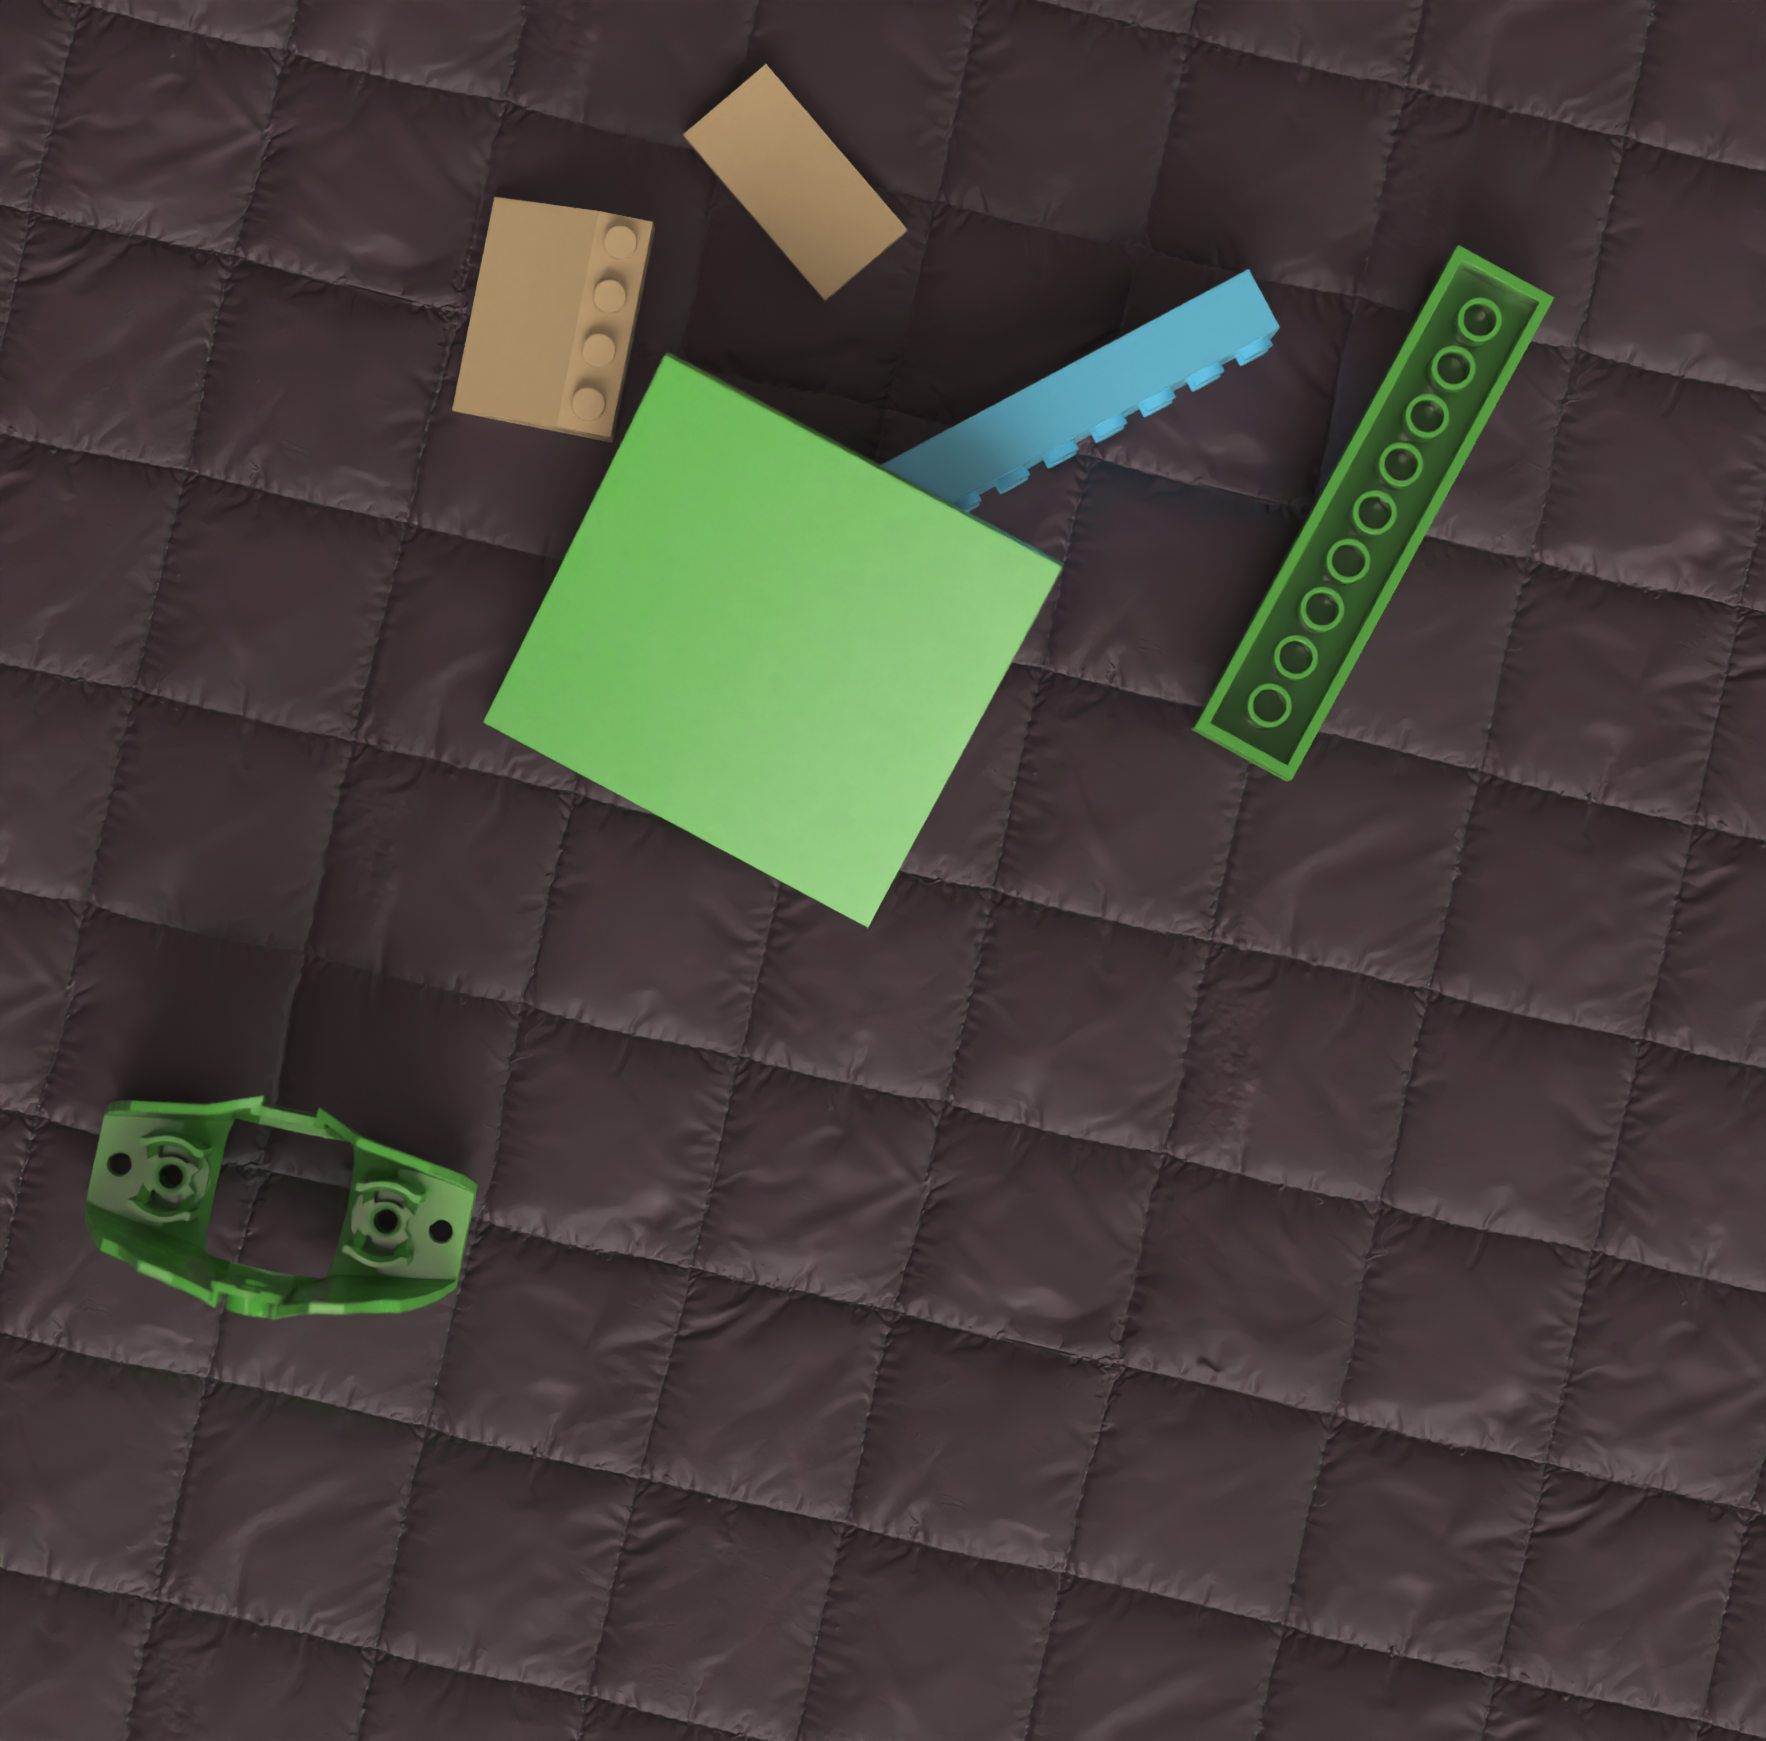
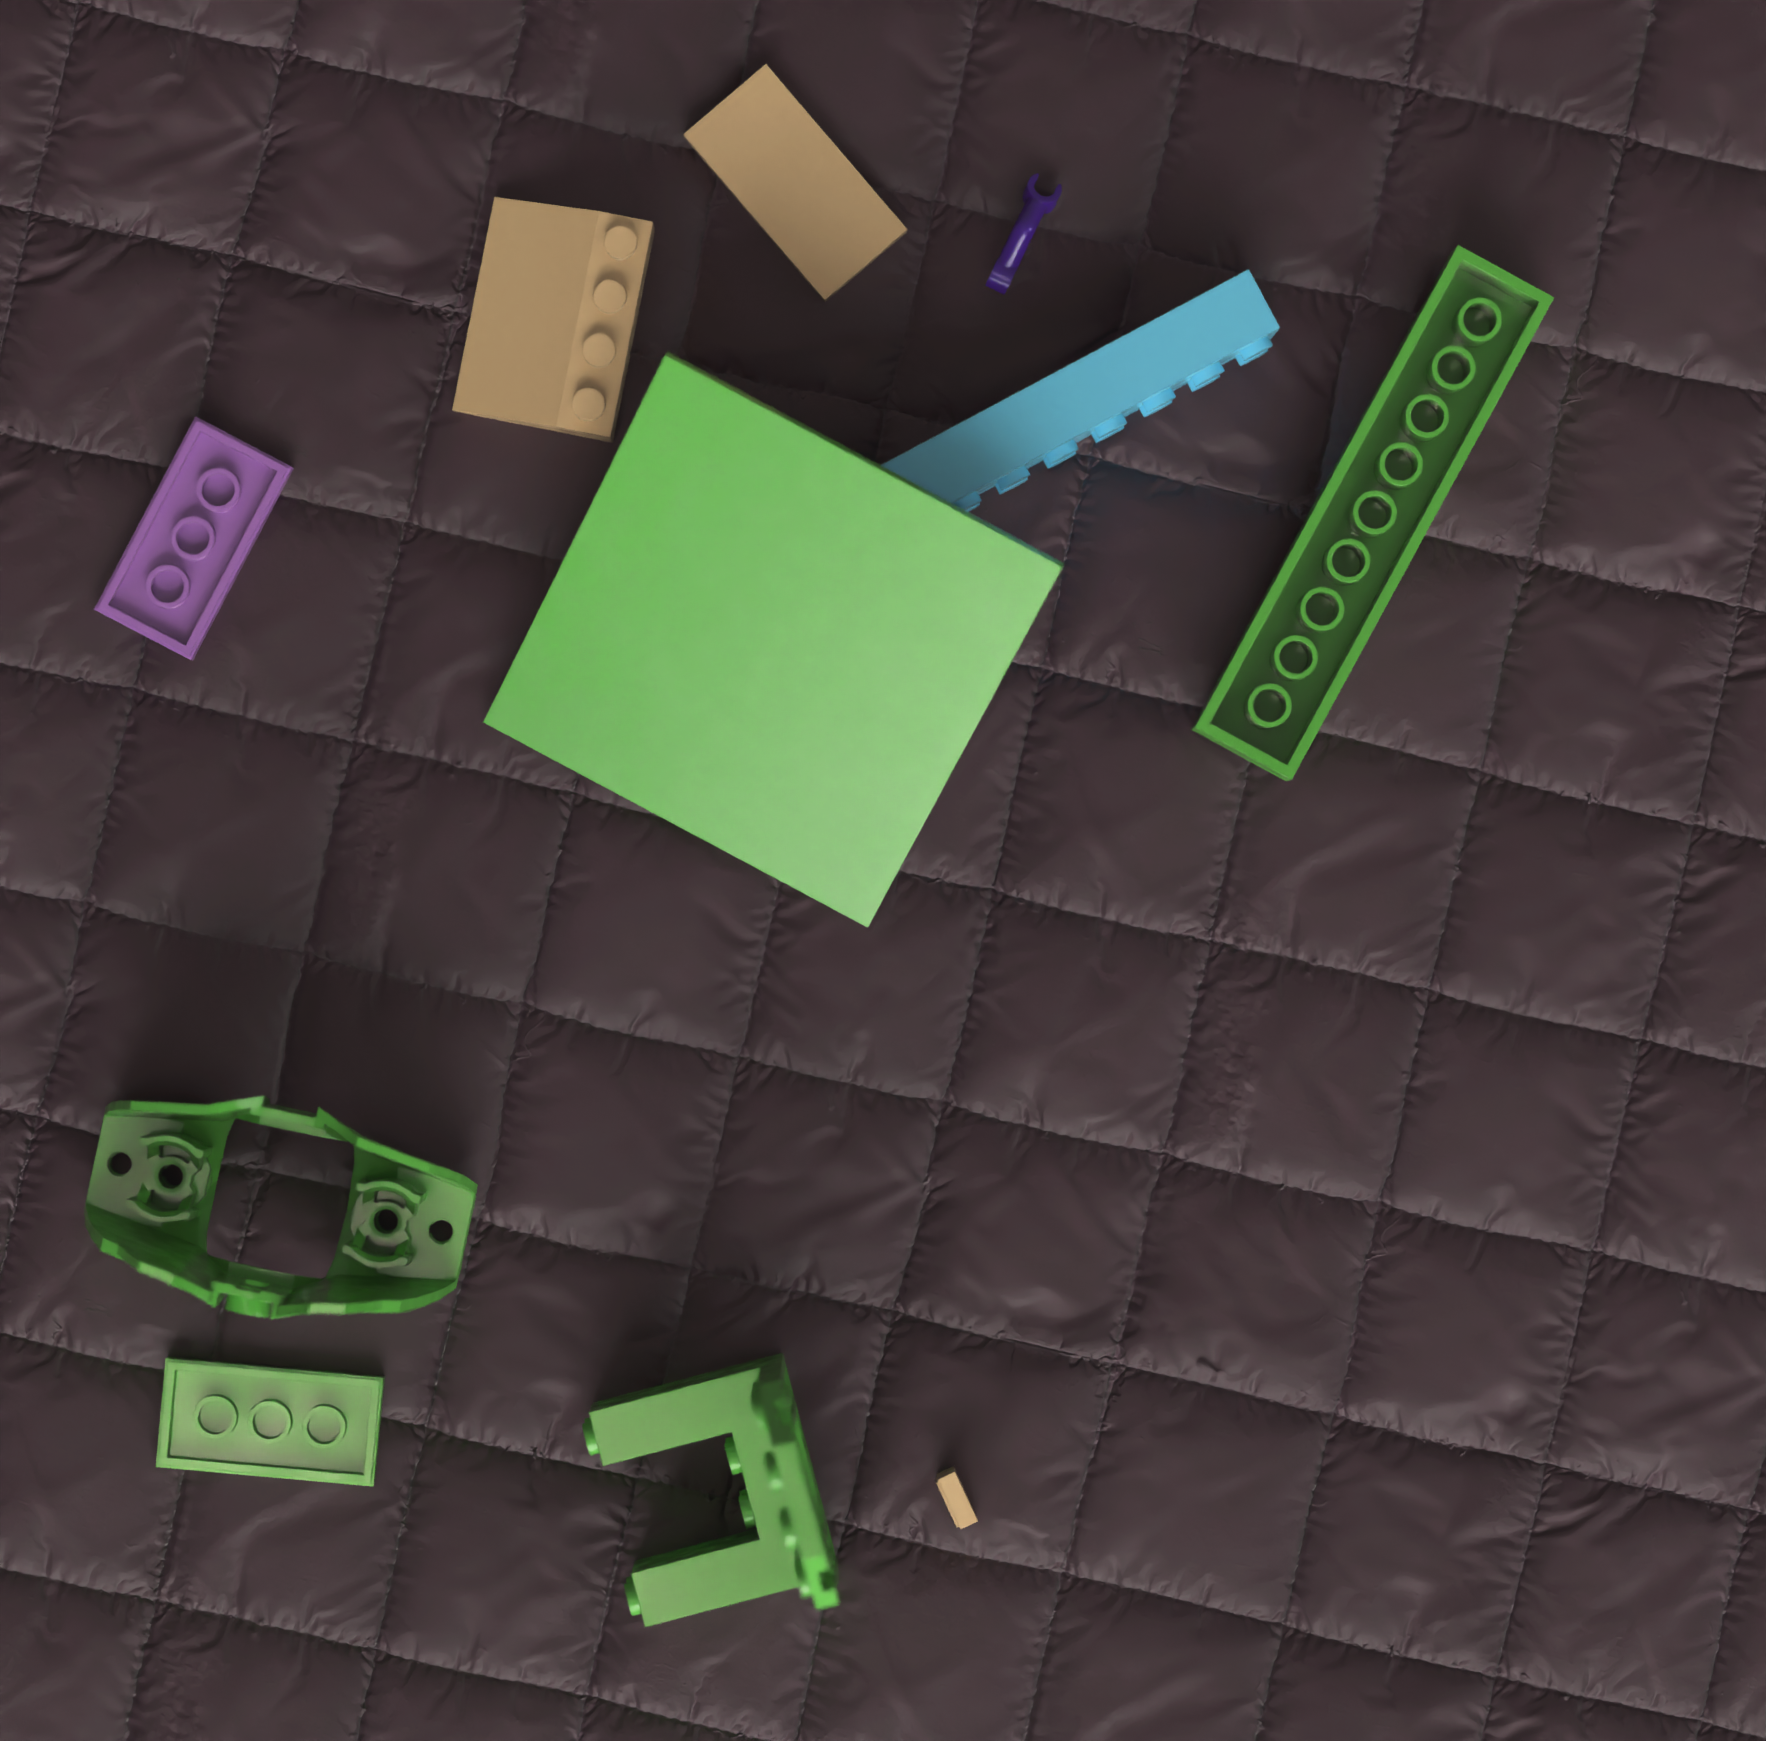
(193, 538): none -> medium lavender tile
(270, 1421): none -> bright green tile
(780, 1494): none -> bright green bracket
(956, 1498): none -> tan tile
(1021, 234): none -> dark purple arm

